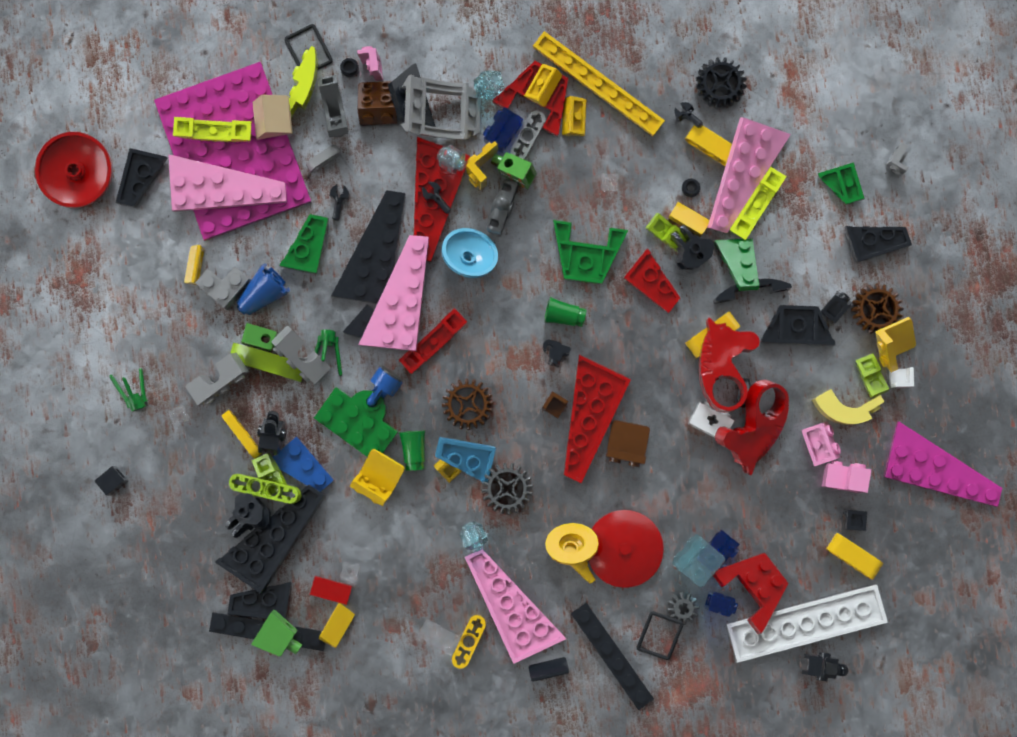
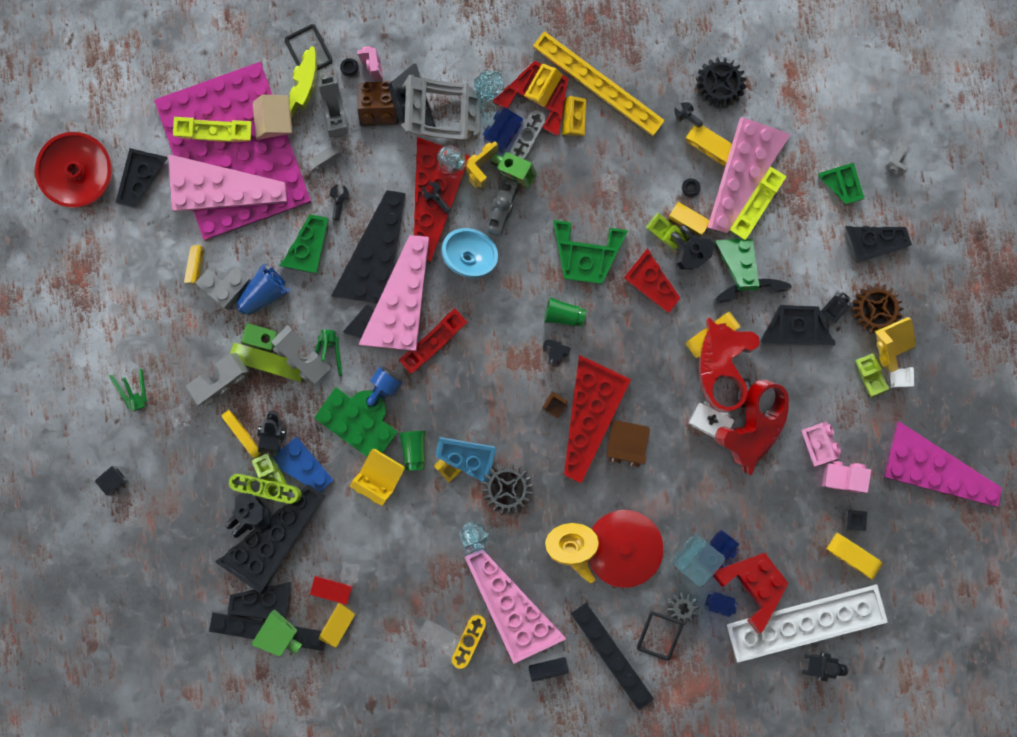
(476, 389): reddish brown gear -> none
(836, 412): light yellow arch -> none

